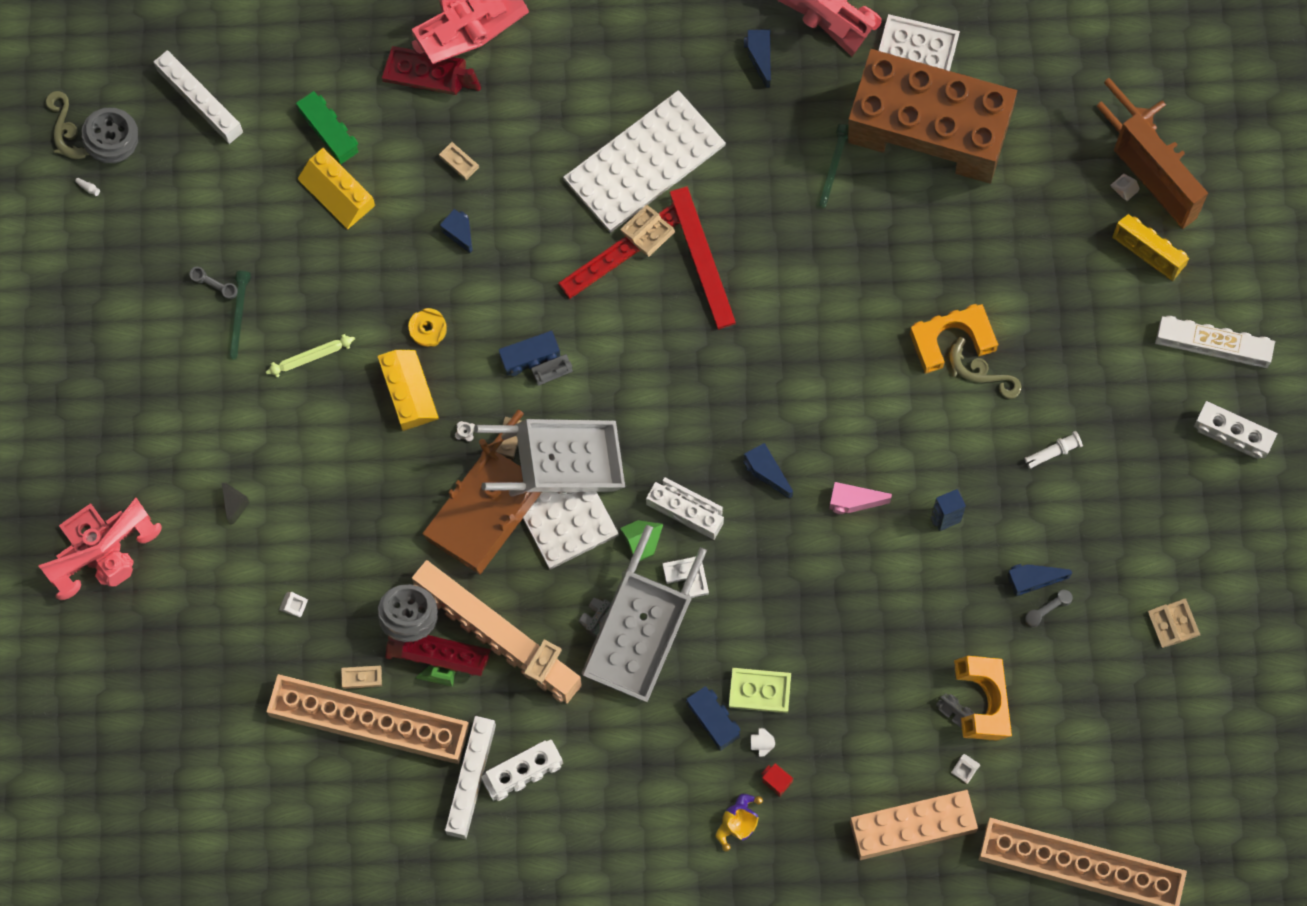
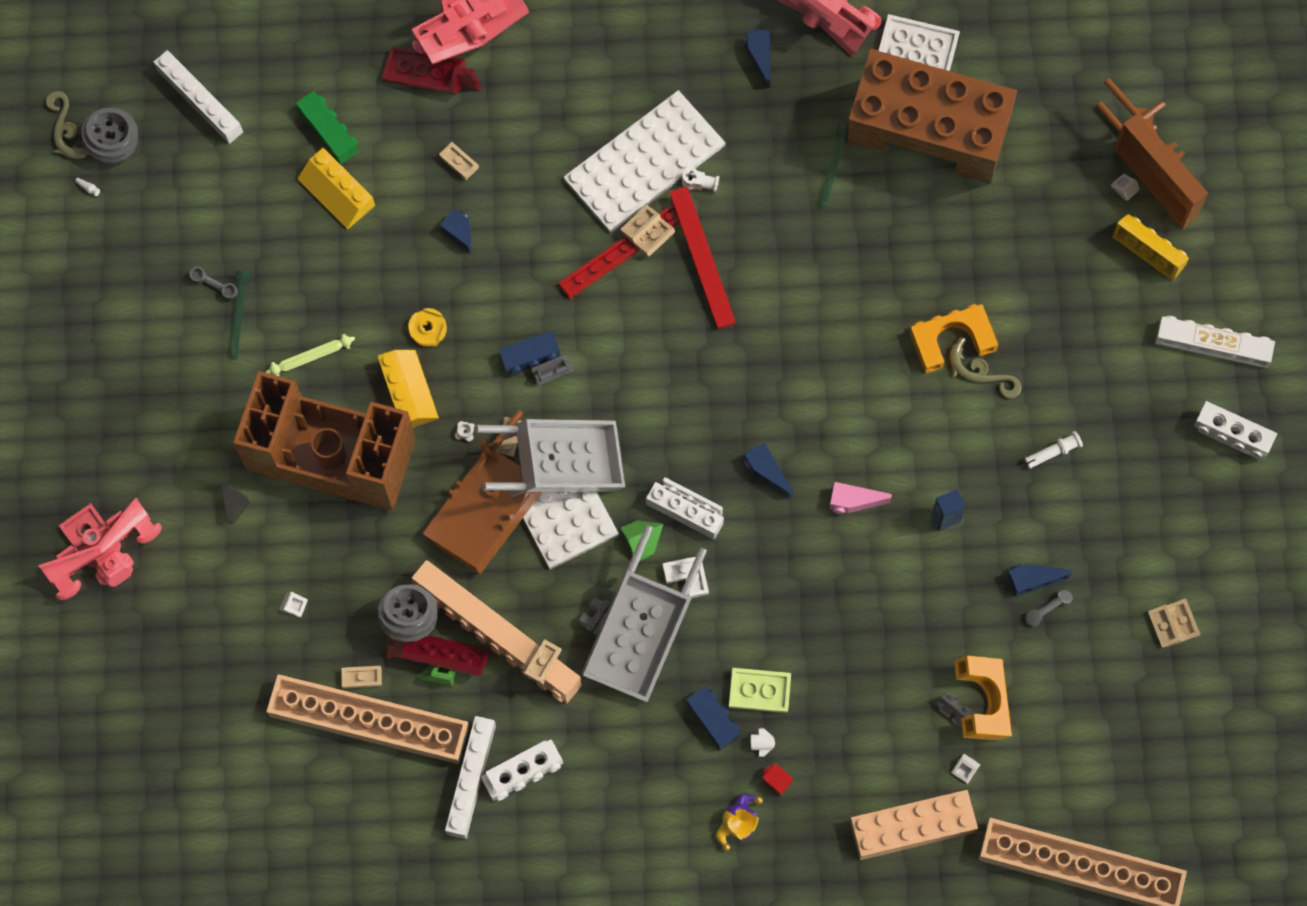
(324, 443): none -> dark orange brick
(699, 180): none -> white connector

